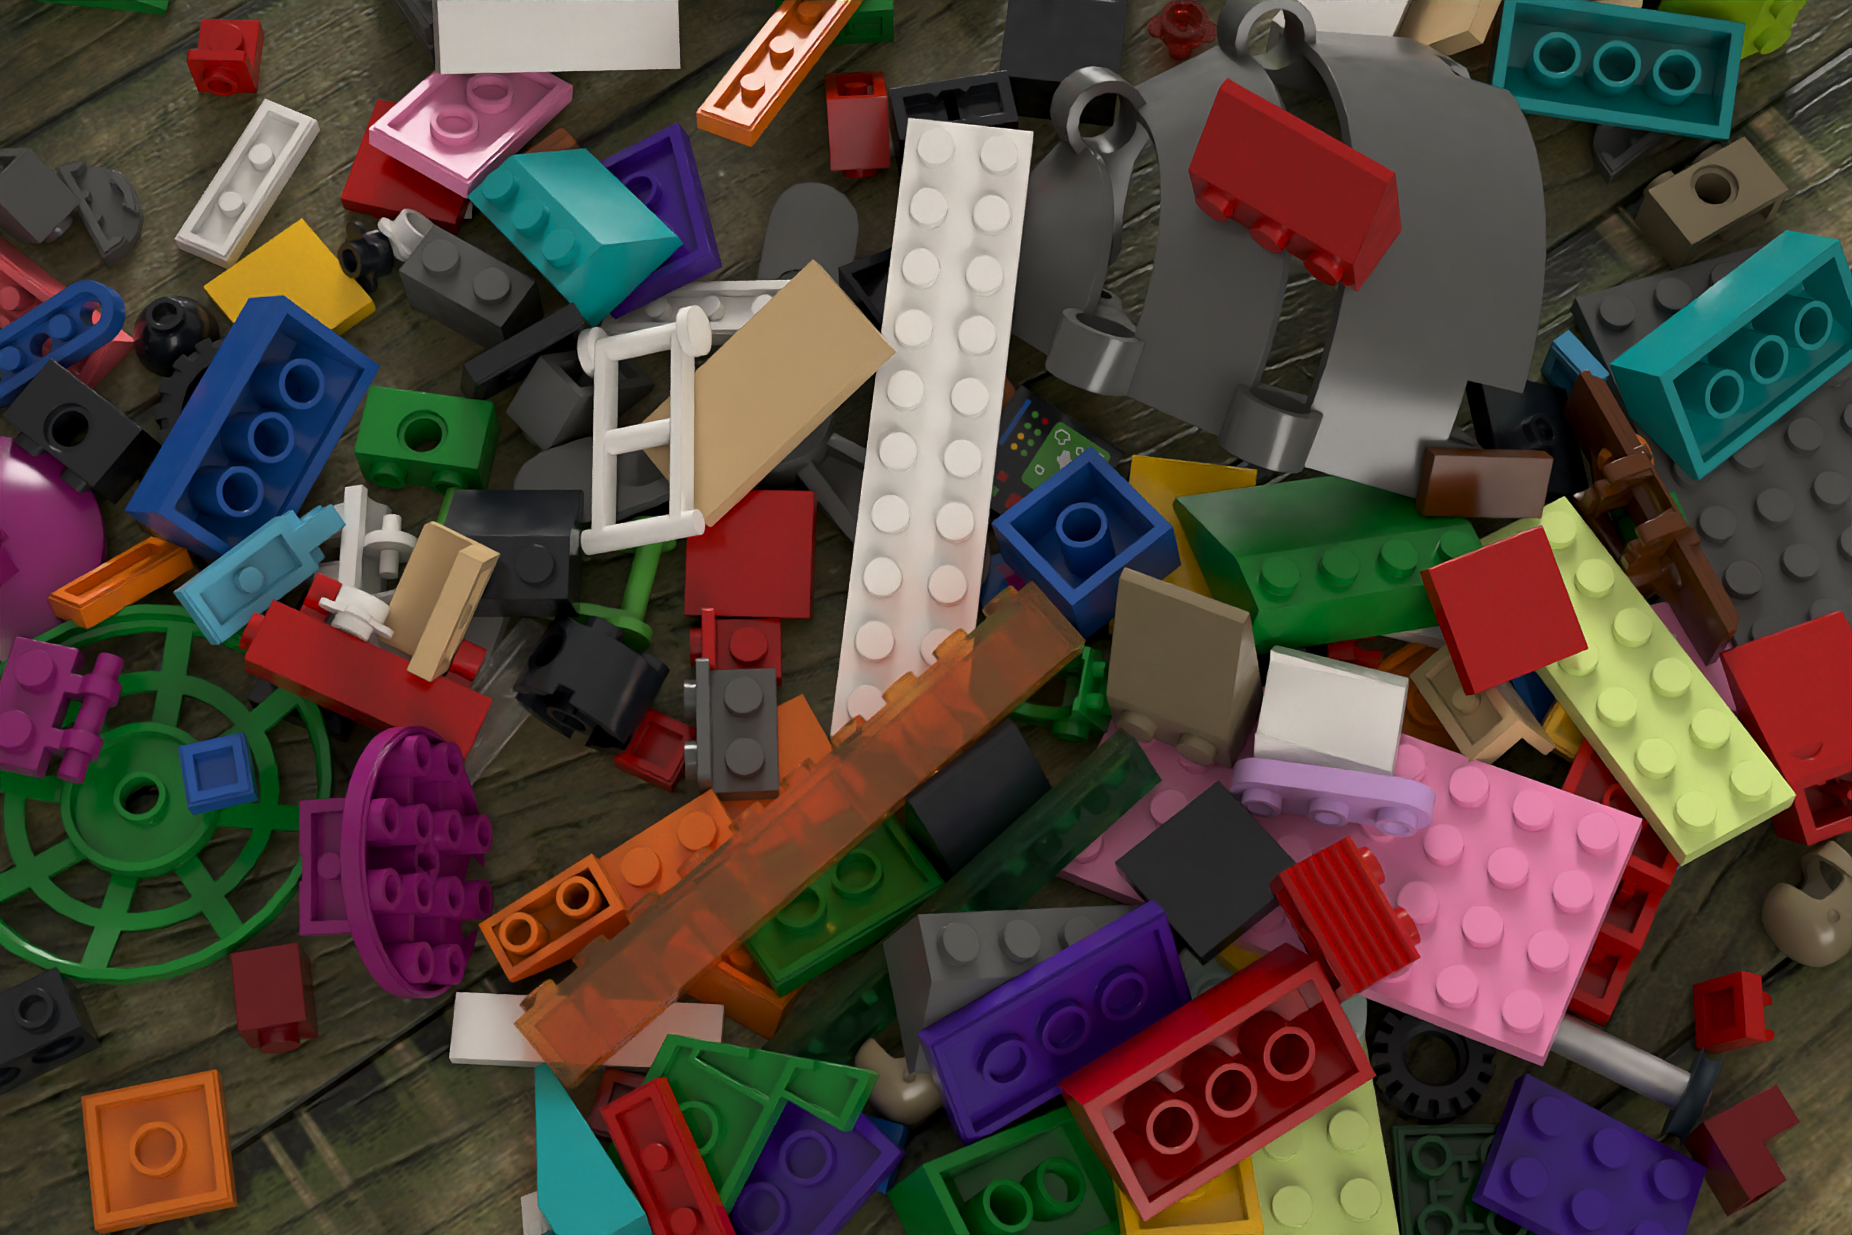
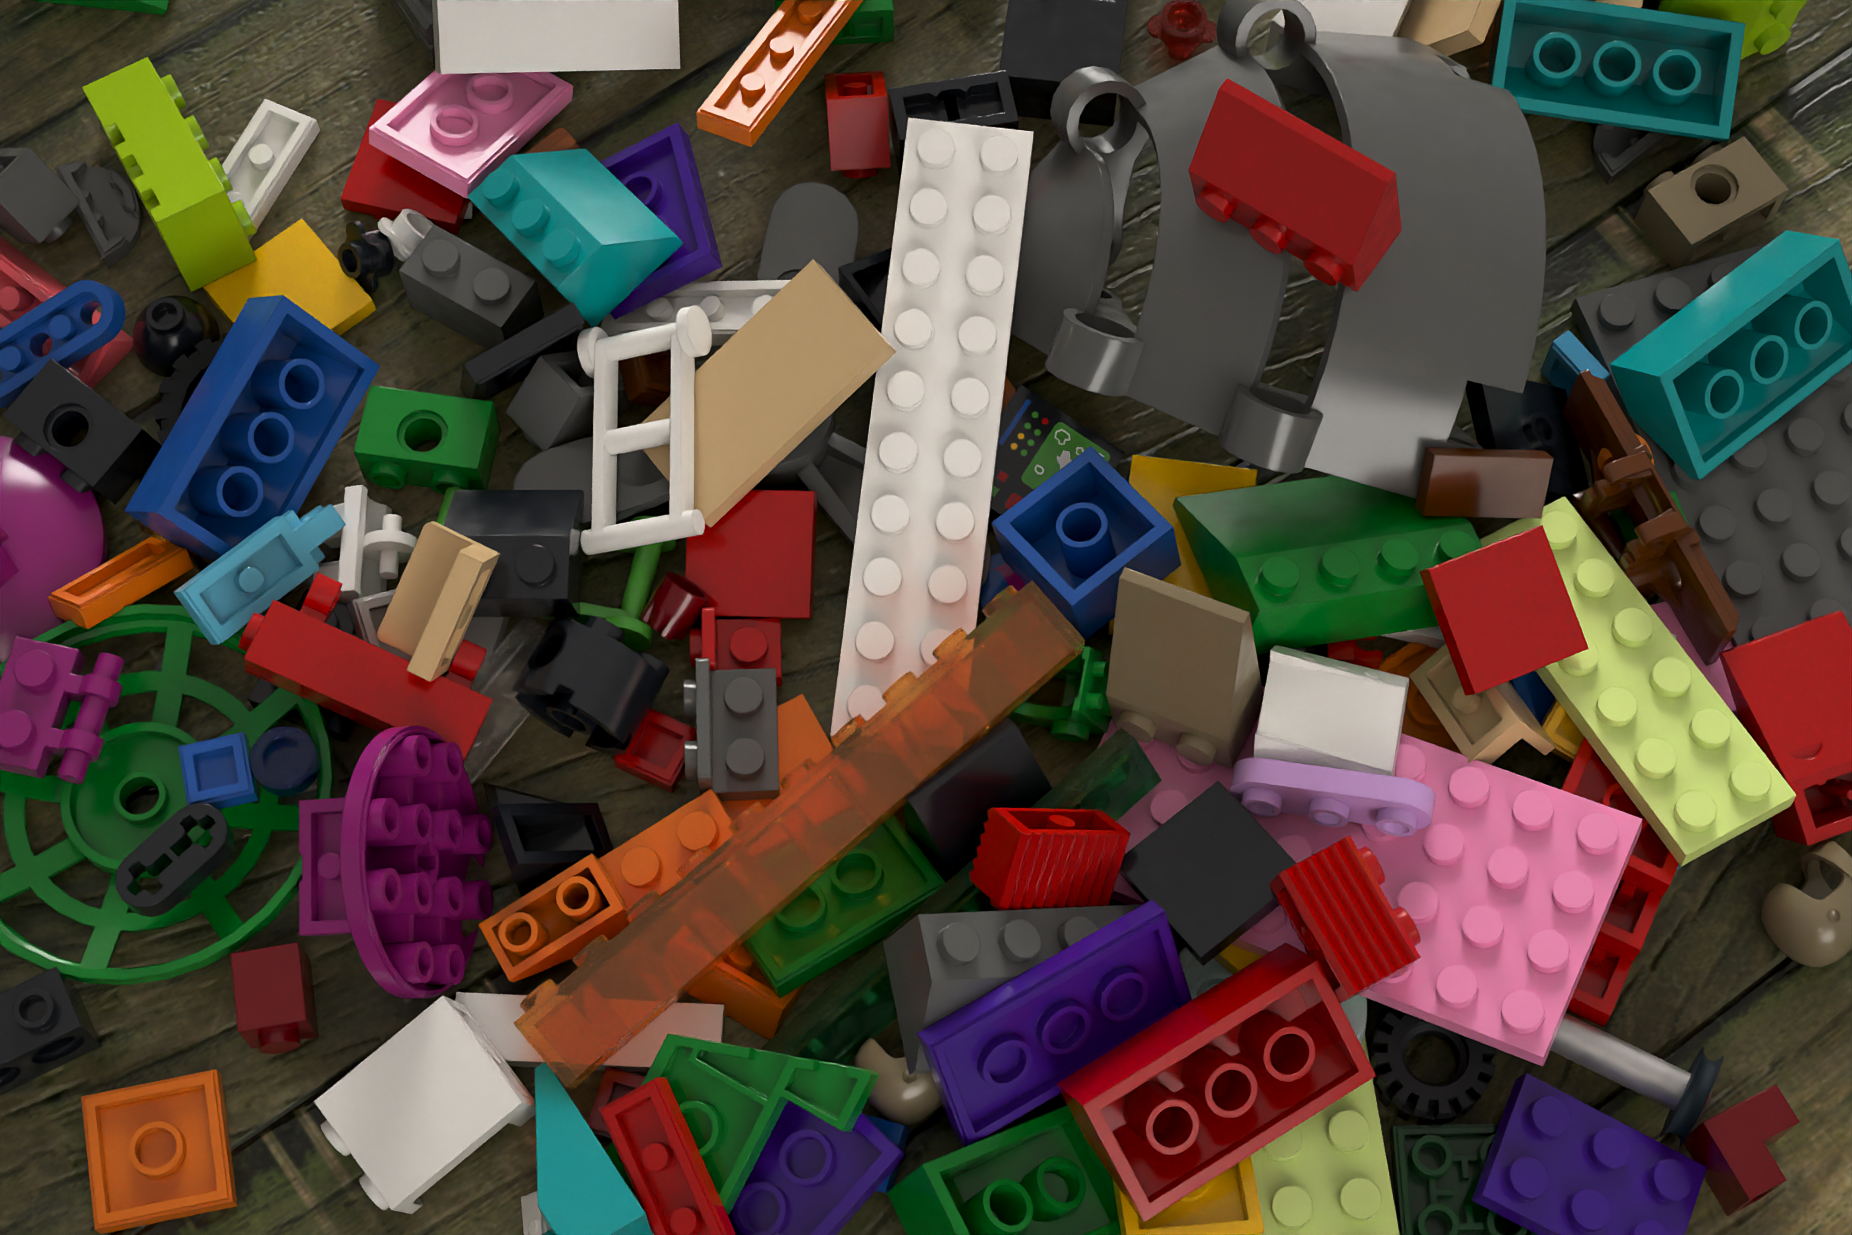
(172, 173): none -> lime wedge
(174, 859): none -> black beam
(227, 56): red bracket -> none
(285, 761): none -> clear blue tile
(358, 613): white plate -> none
(422, 1104): none -> white panel
(544, 834): none -> black slope
(647, 378): none -> reddish brown tile
(674, 606): none -> dark red hose
(1049, 858): none -> red brick
(1730, 1012): red tile -> none

